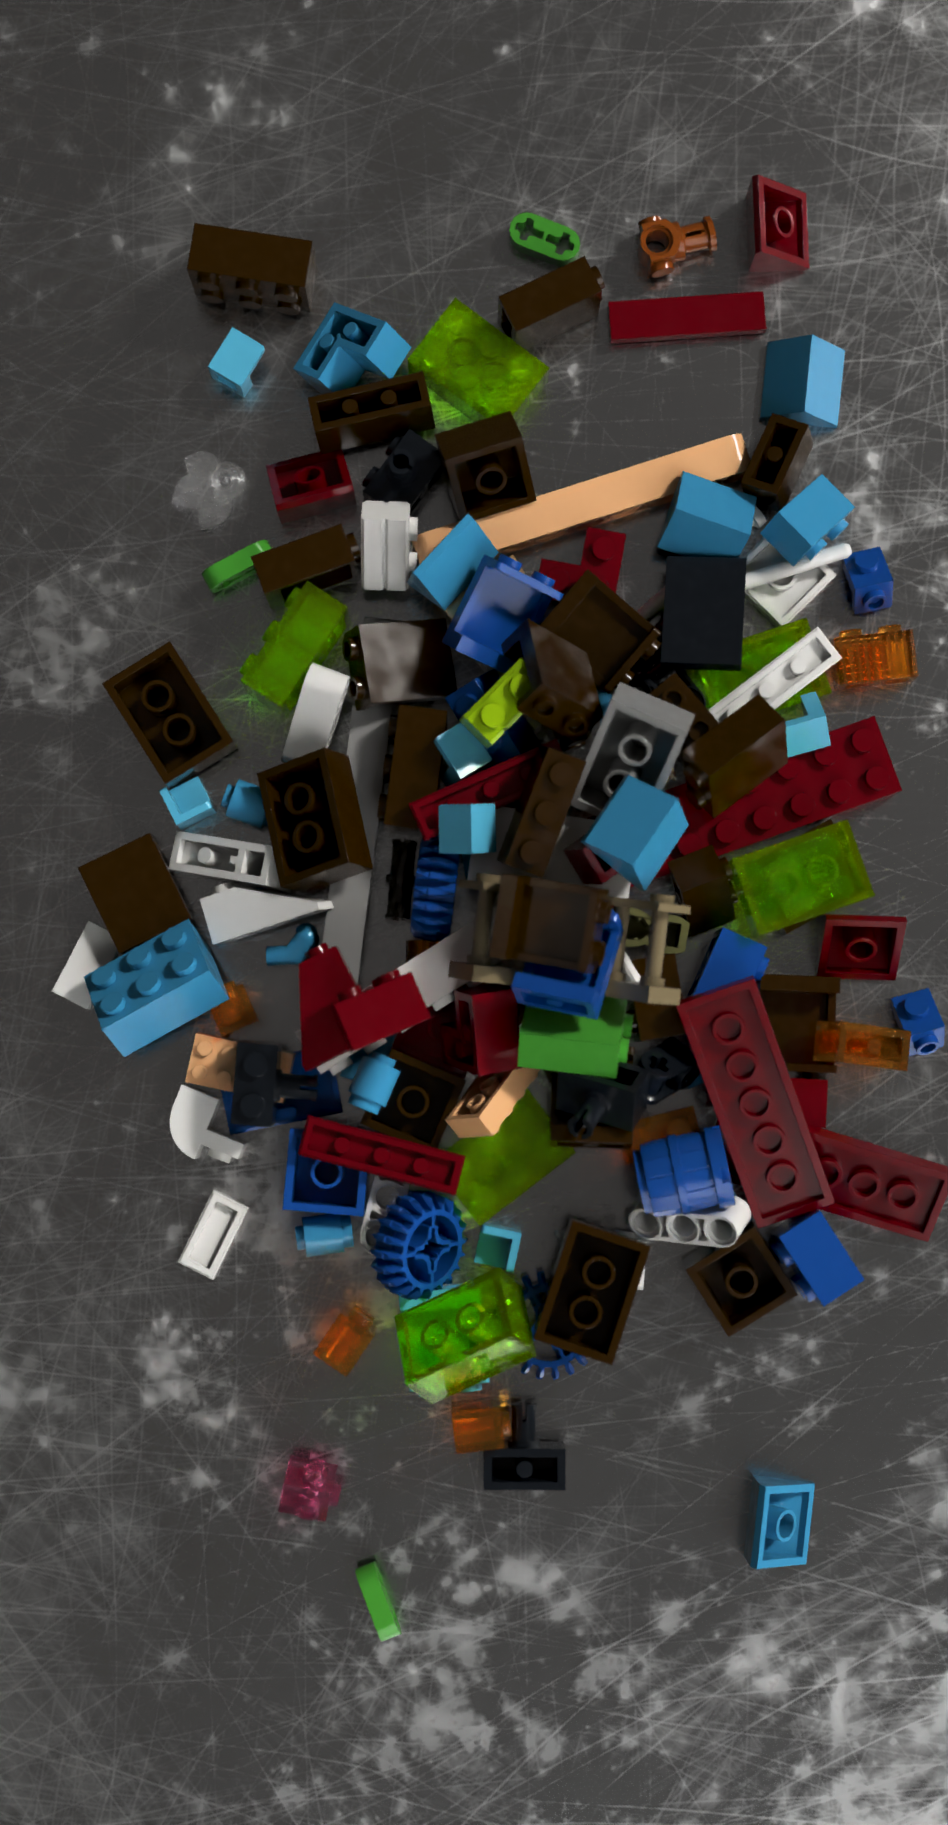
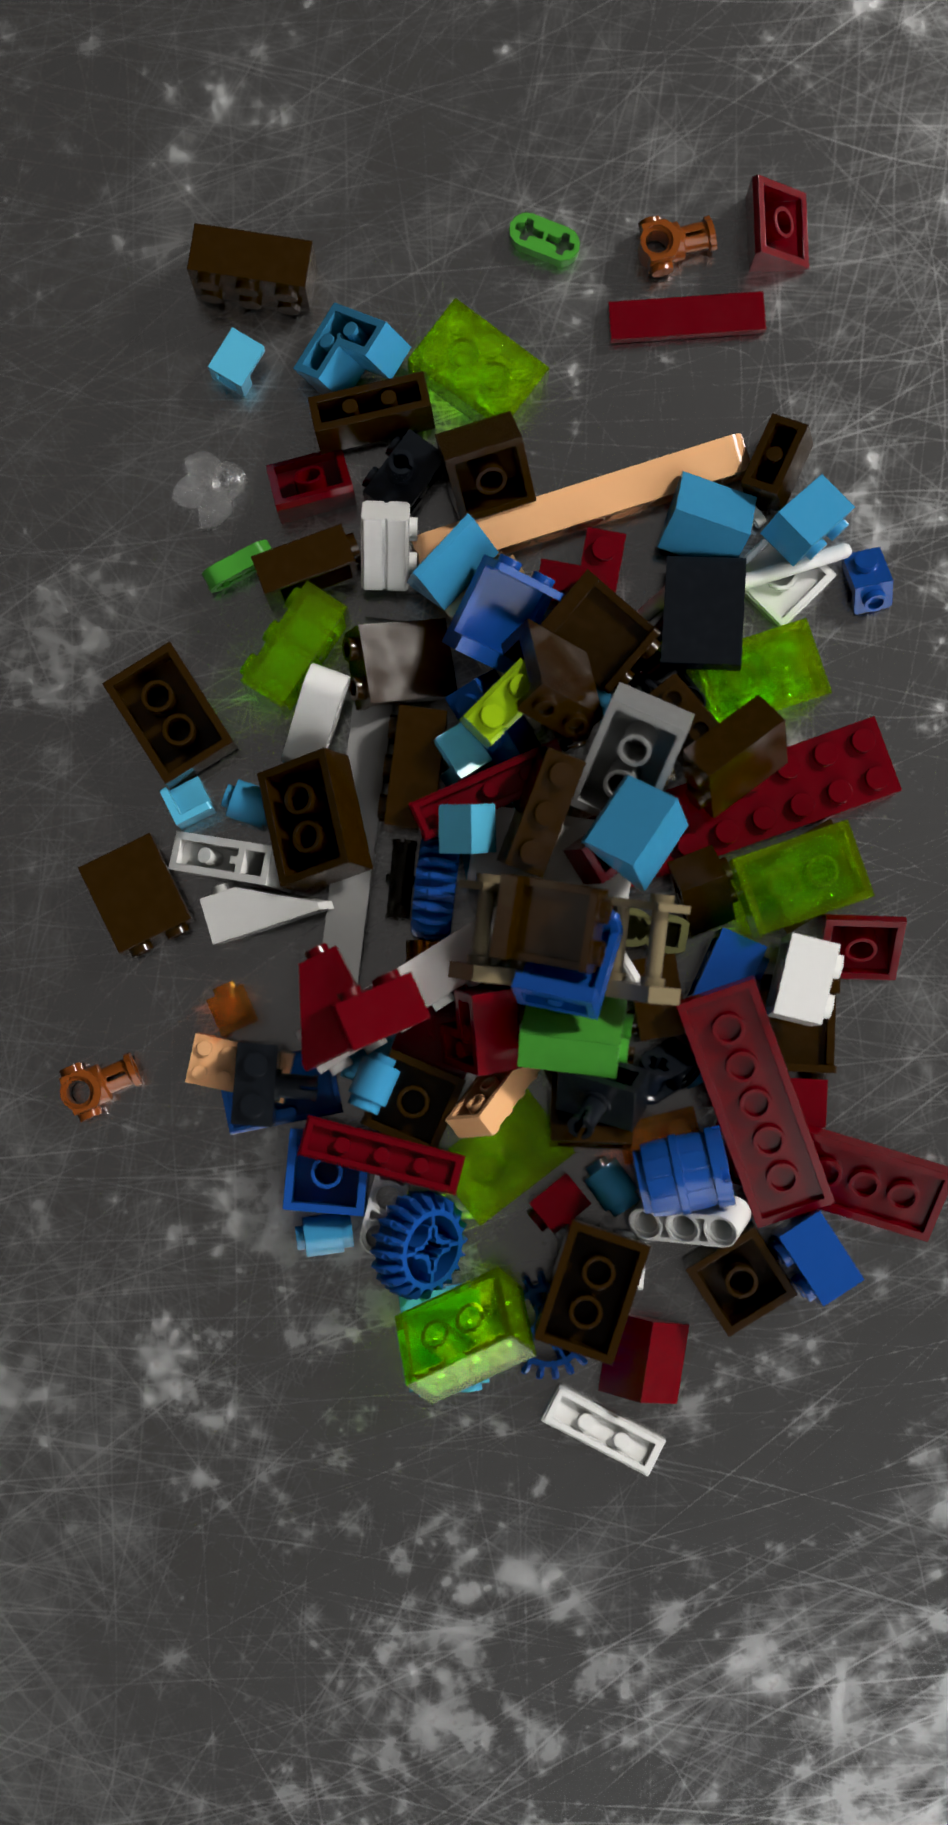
(92, 951): white tile -> none
(99, 1083): none -> dark orange connector
(155, 988): dark azure brick -> none
(192, 1123): white brick -> none
(213, 1234): white tile -> none
(293, 953): dark azure arm -> none
(309, 1488): clear pink brick -> none
(346, 1339): clear orange brick -> none
(378, 1601): bright green beam -> none
(480, 1424): clear orange brick -> none
(498, 1246): panel -> none
(525, 1460): black brick -> none
(551, 304): dark brown brick -> none
(557, 1204): none -> dark red brick
(603, 1429): none -> white tile
(611, 1185): none -> dark azure brick
(647, 1361): none -> dark red slope
(778, 1522): dark azure slope -> none
(783, 675): white tile -> none
(803, 381): dark azure slope -> none
(804, 980): none -> white brick
(809, 731): medium azure panel -> none
(862, 1045): clear orange brick -> none
(874, 658): clear orange brick -> none
(919, 1015): blue bracket -> none

